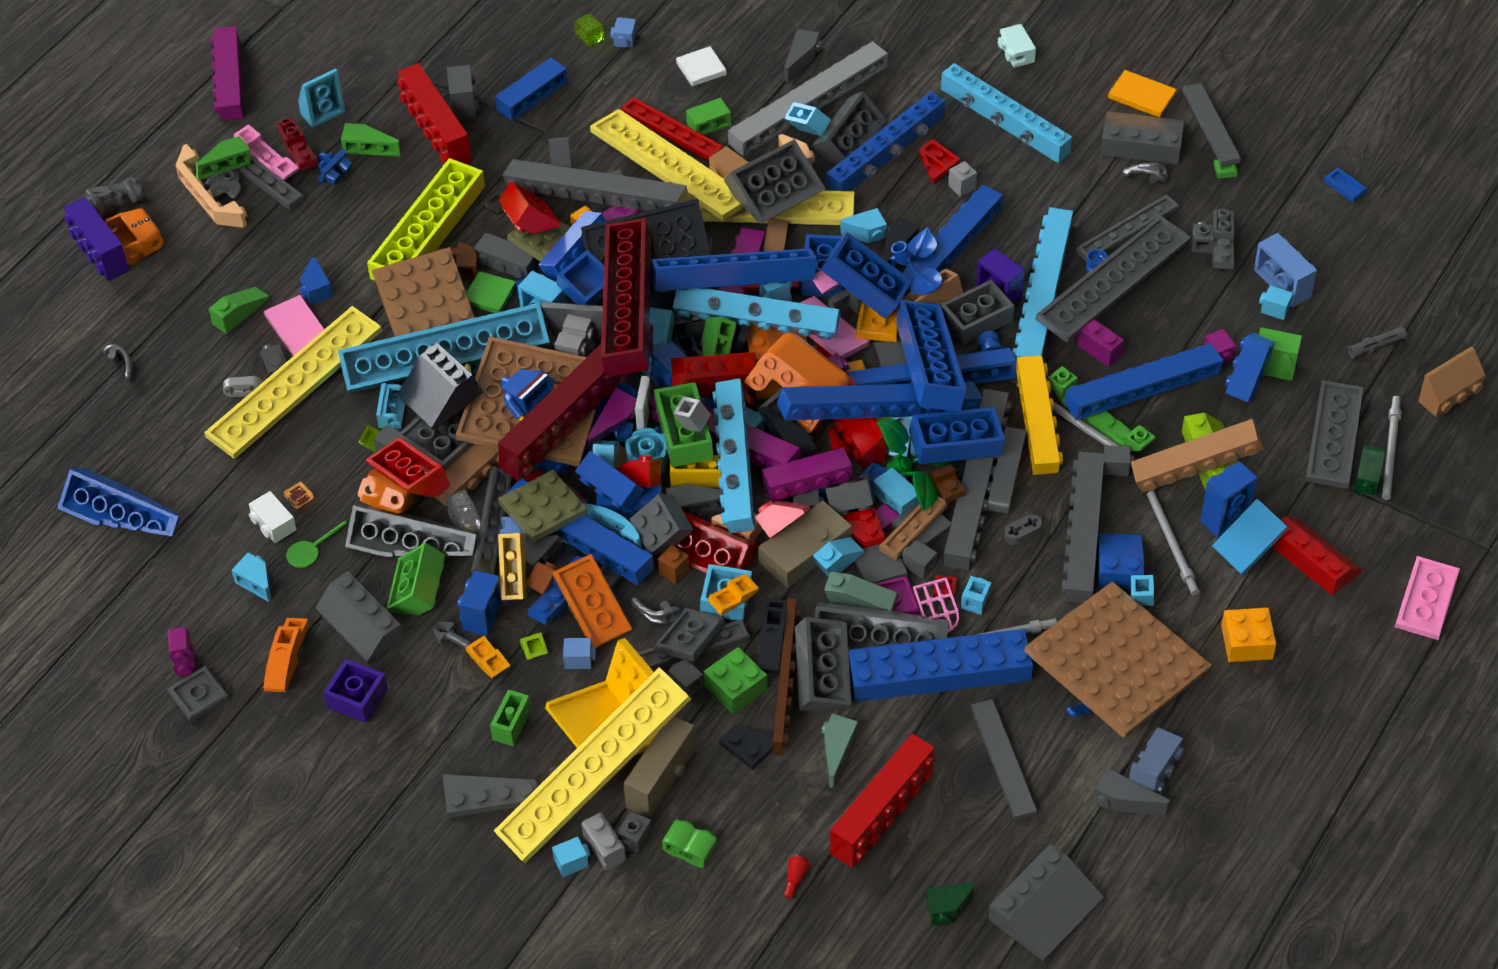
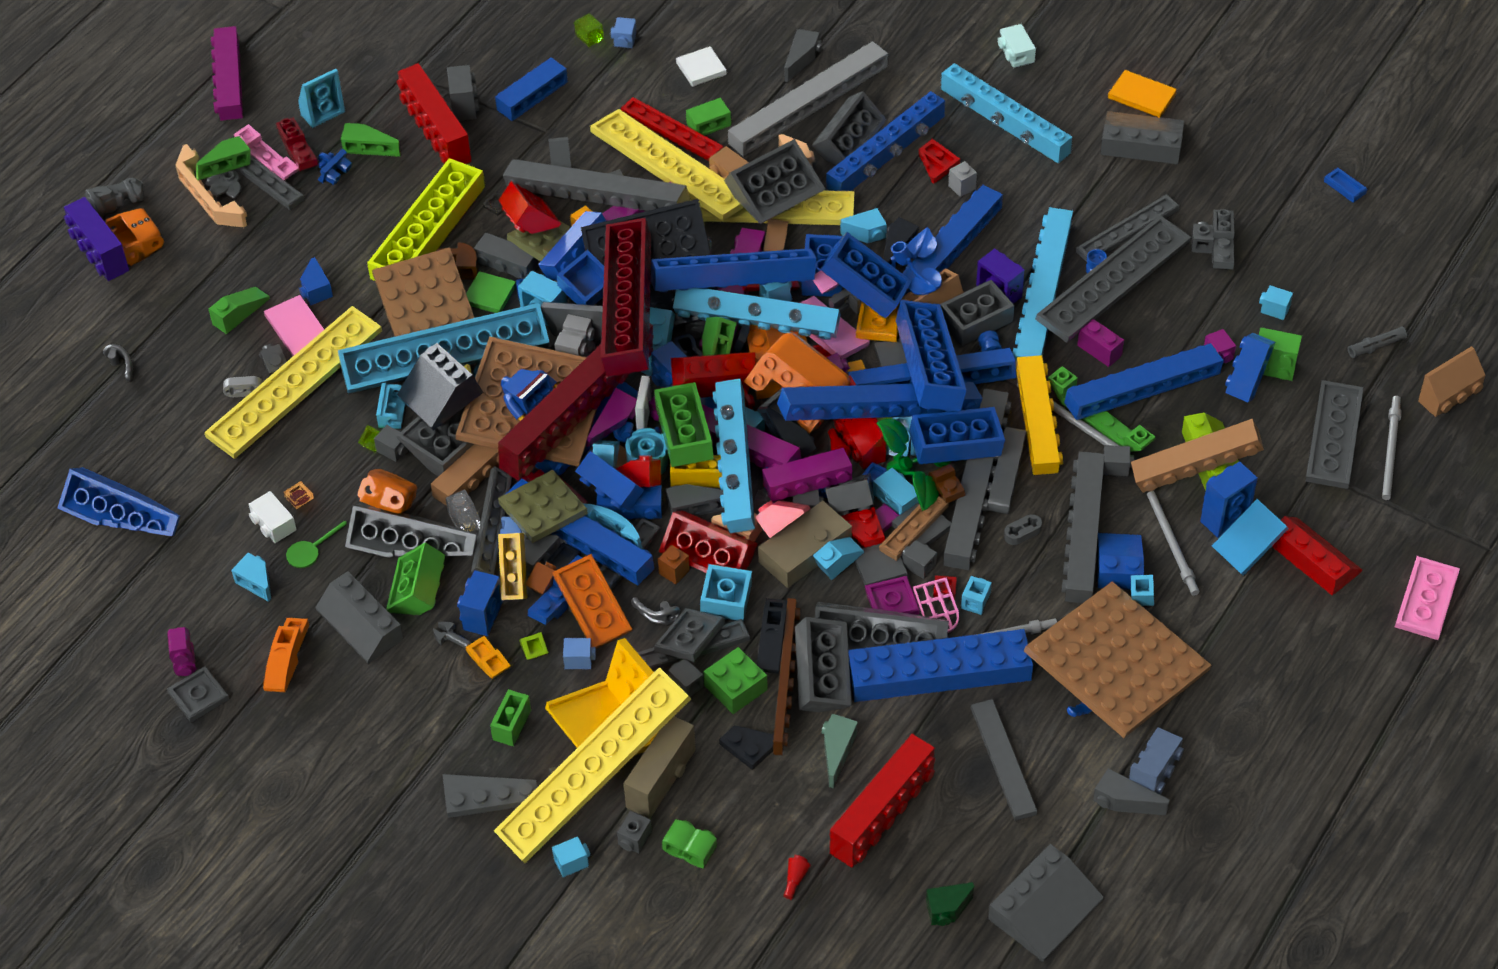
(355, 690): dark purple brick -> none
(410, 469): red slope -> none
(603, 841): light grey brick -> none
(661, 524): dark grey brick -> none
(691, 414): light grey brick -> none
(736, 593): light orange slope -> none
(807, 119): medium azure brick -> none
(854, 591): sand green slope -> none
(1156, 170): flat silver piece -> none
(1211, 124): dark grey tile -> none
(1225, 171): bright green tile -> none
(1248, 634): light orange brick -> none
(1285, 268): medium blue brick -> none
(1369, 470): dark green slope -> none

